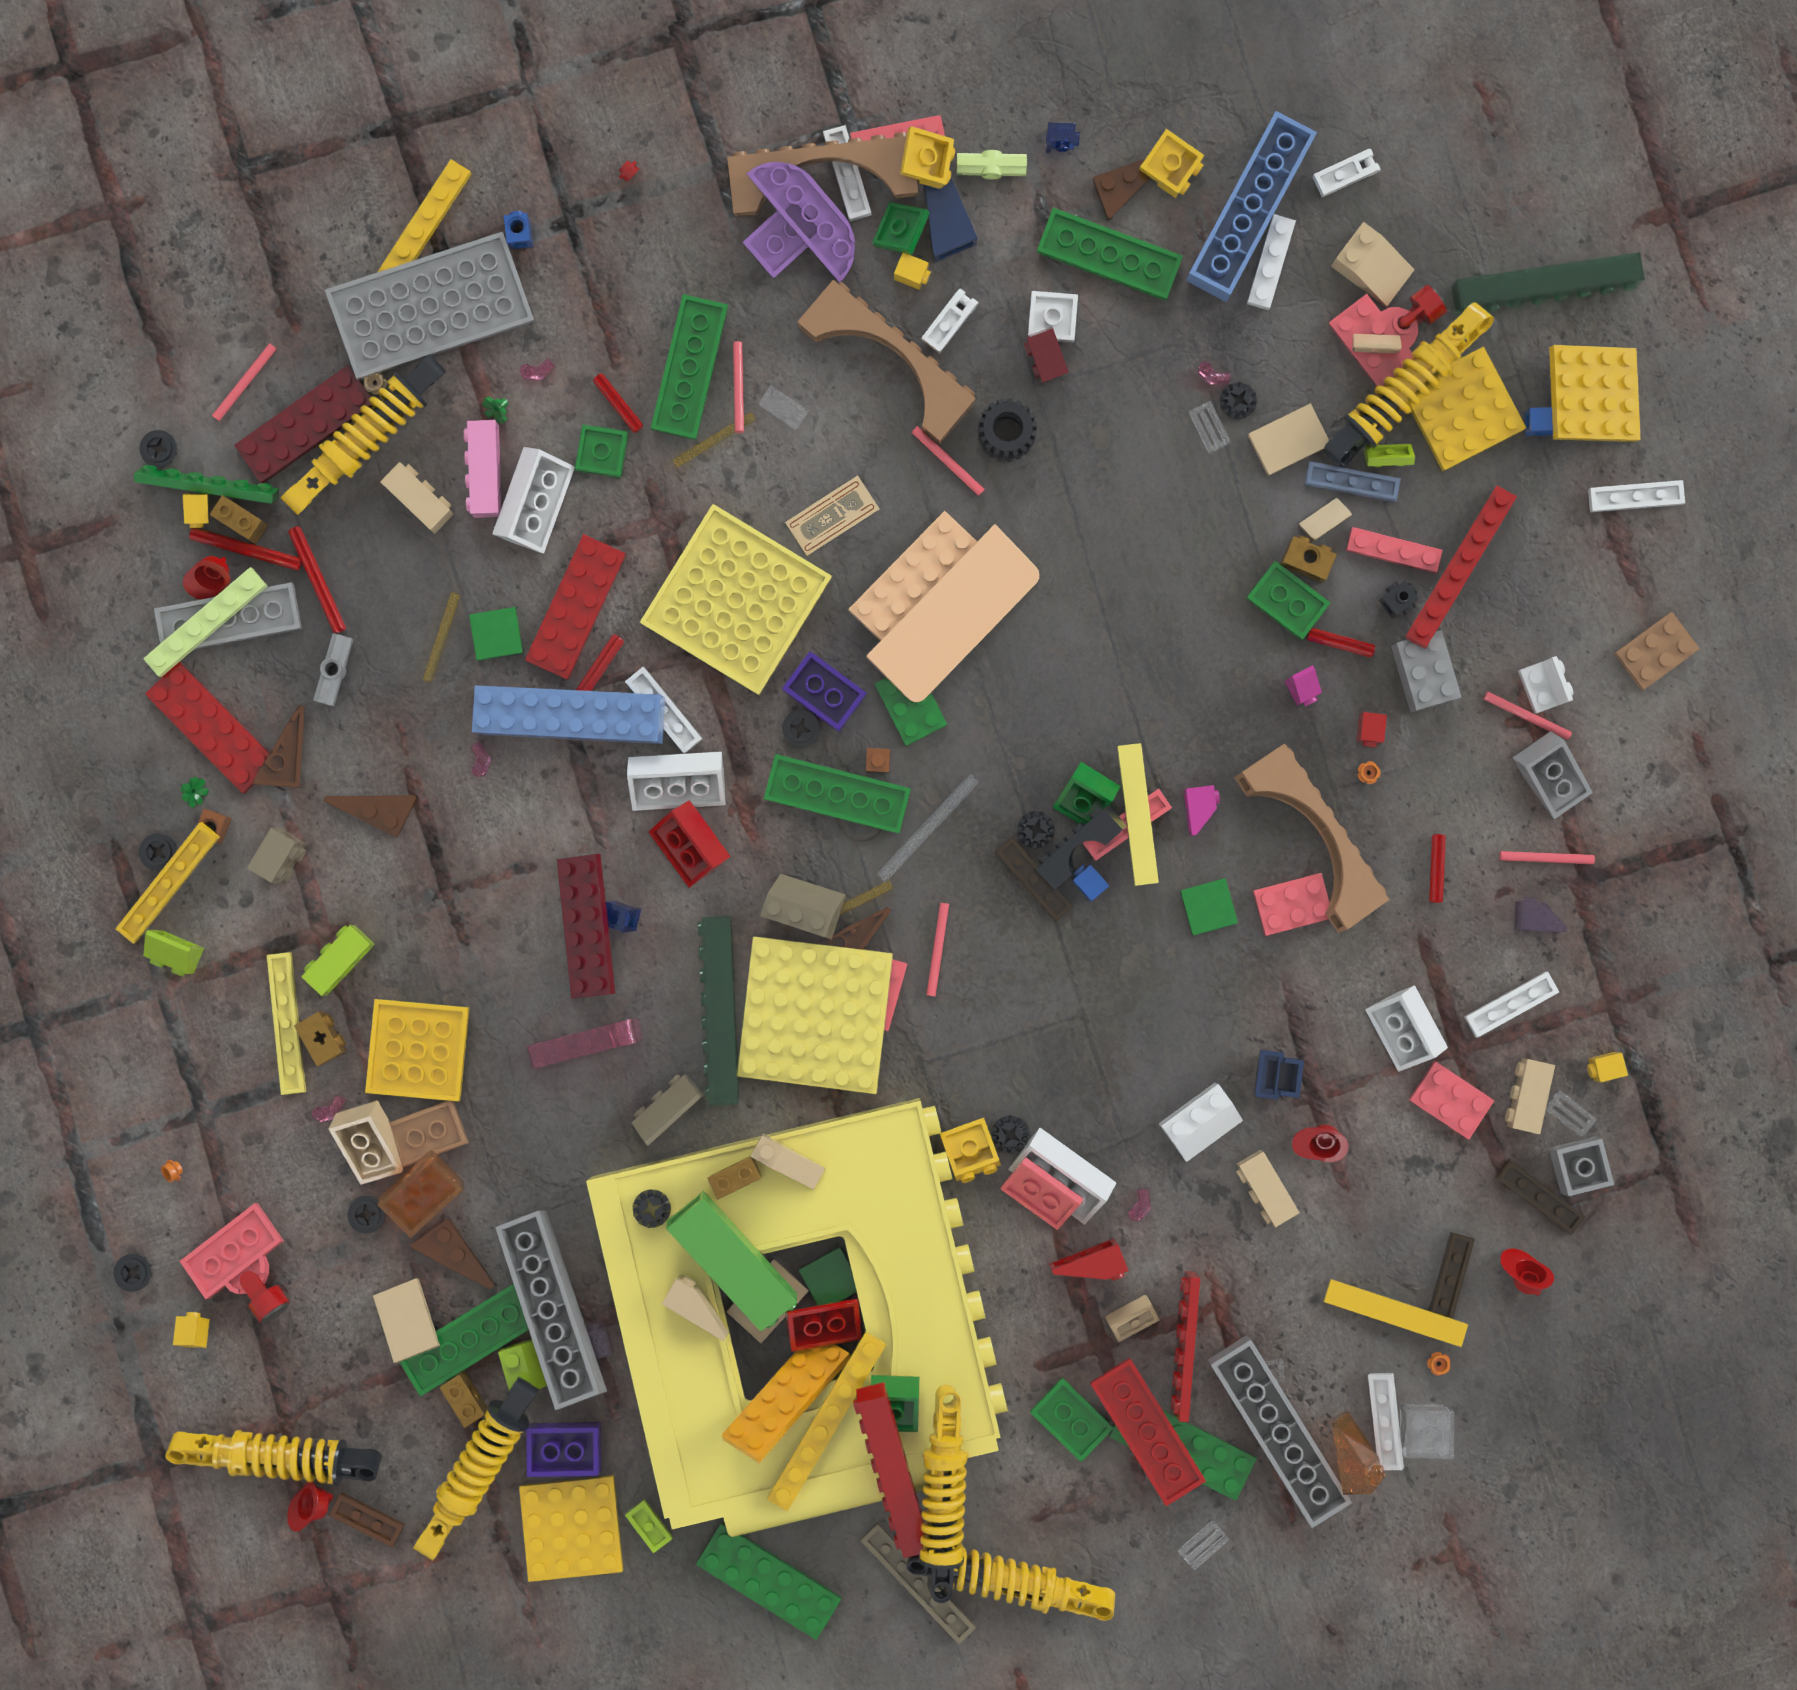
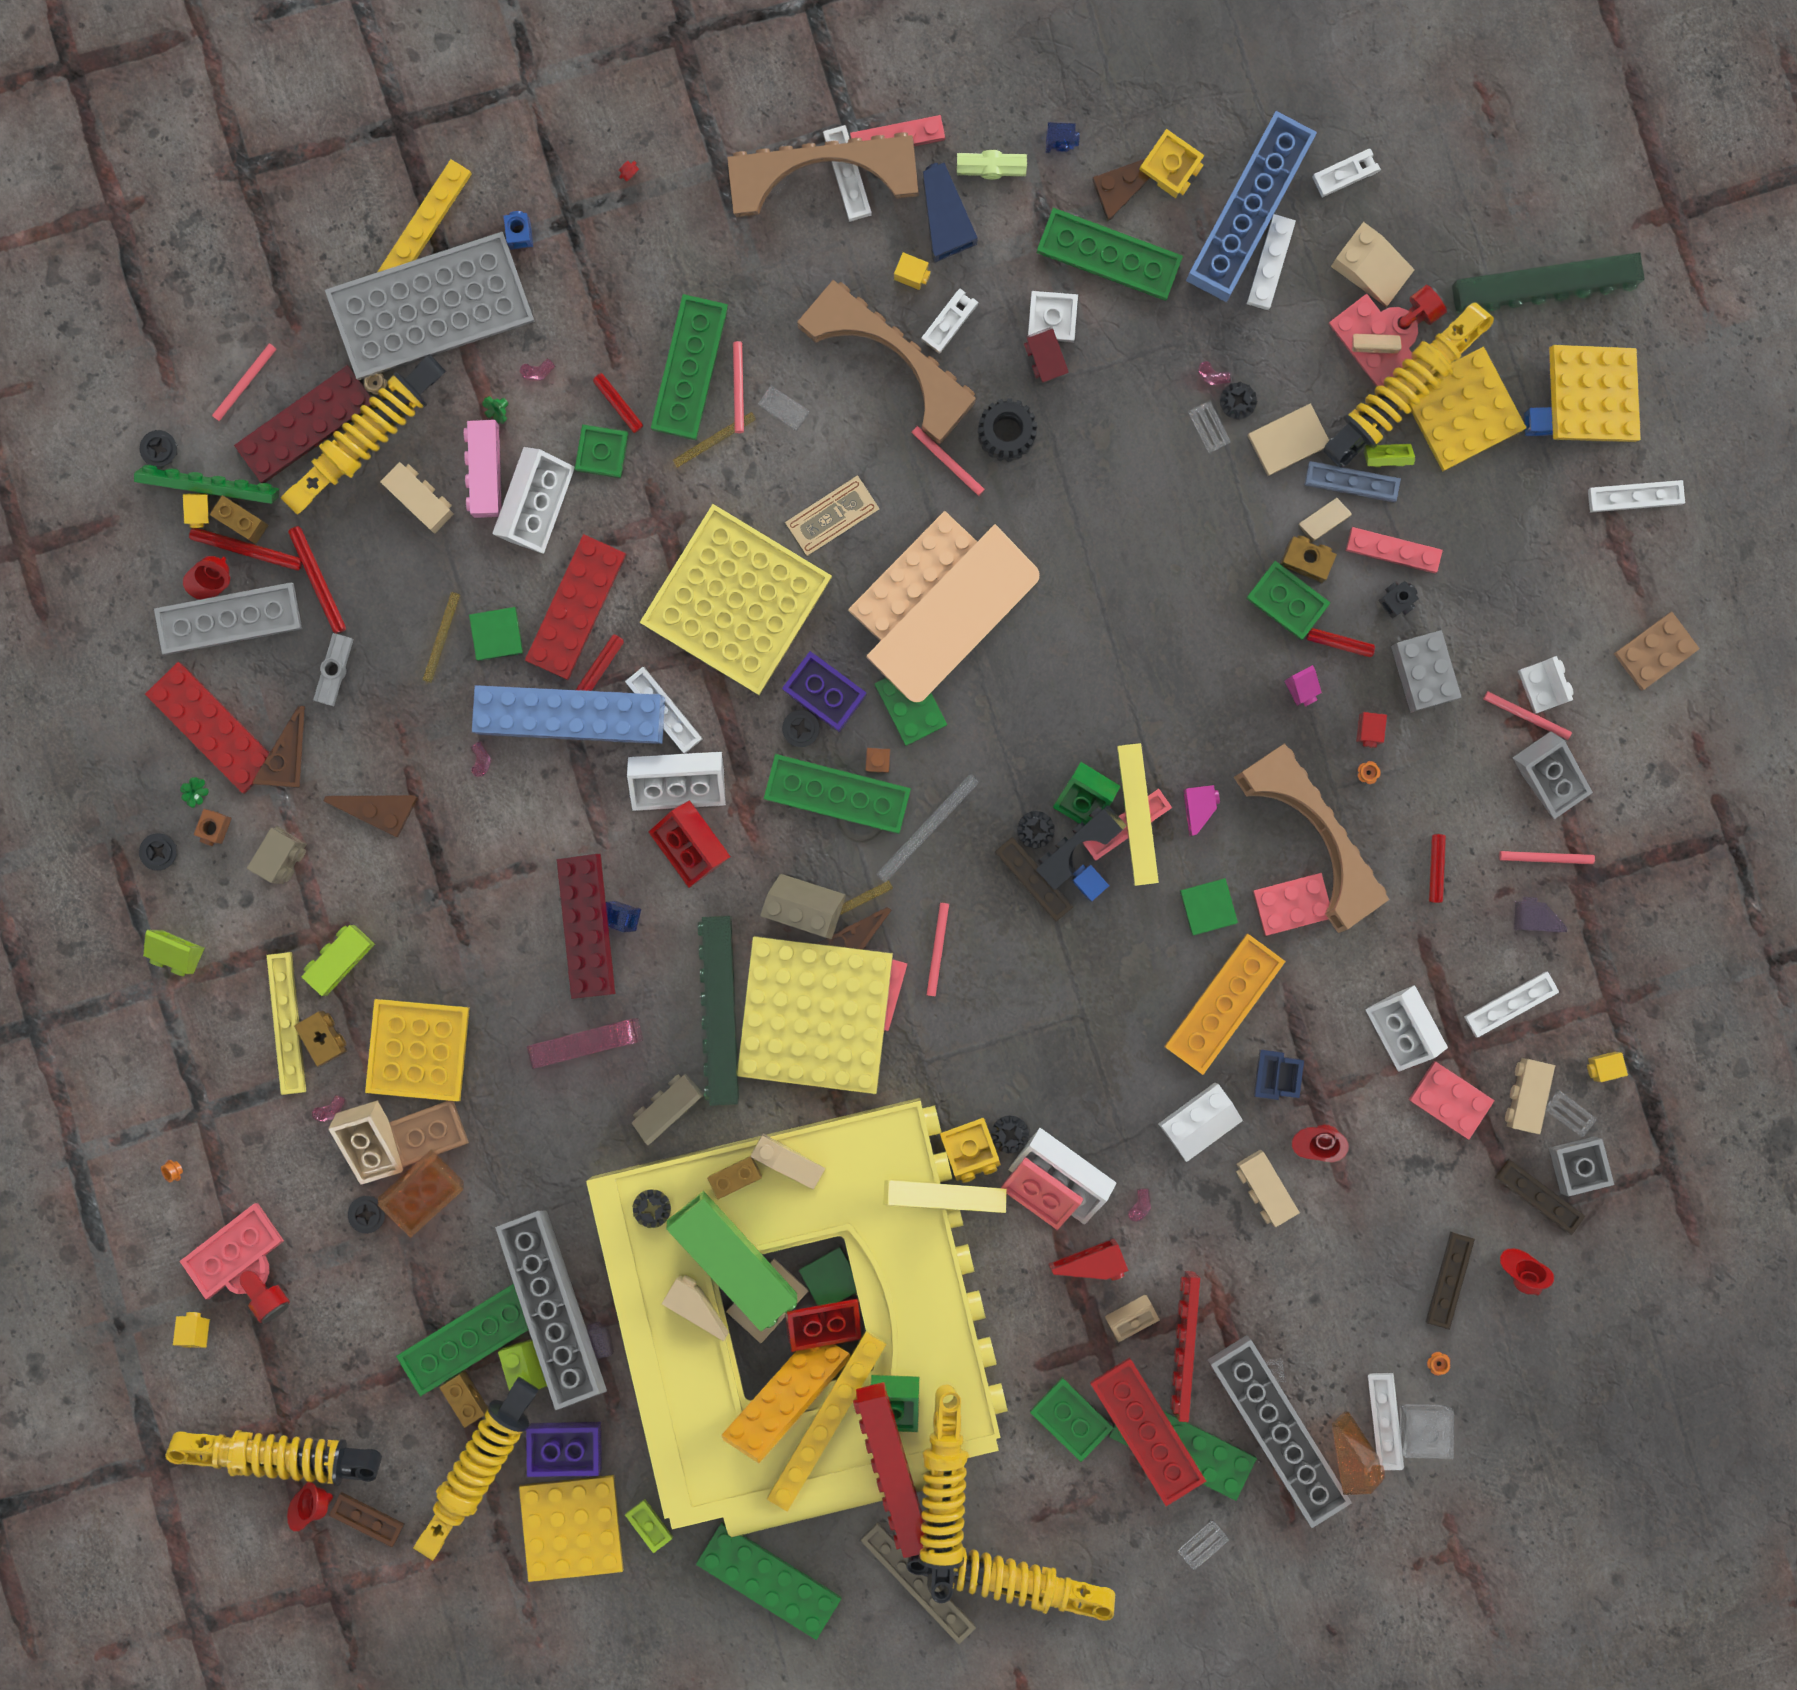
(122, 1272): black gear -> none
(167, 882): yellow tile -> none
(205, 622): yellowish green plate -> none
(406, 1320): tan tile -> none
(450, 1249): reddish brown wing -> none
(802, 220): medium lavender plate -> none
(900, 228): green tile -> none
(927, 157): yellow plate -> none
(944, 1196): none -> light yellow tile
(1224, 1004): none -> light orange plate
(1395, 1312): yellow tile -> none
(1460, 567): red plate -> none

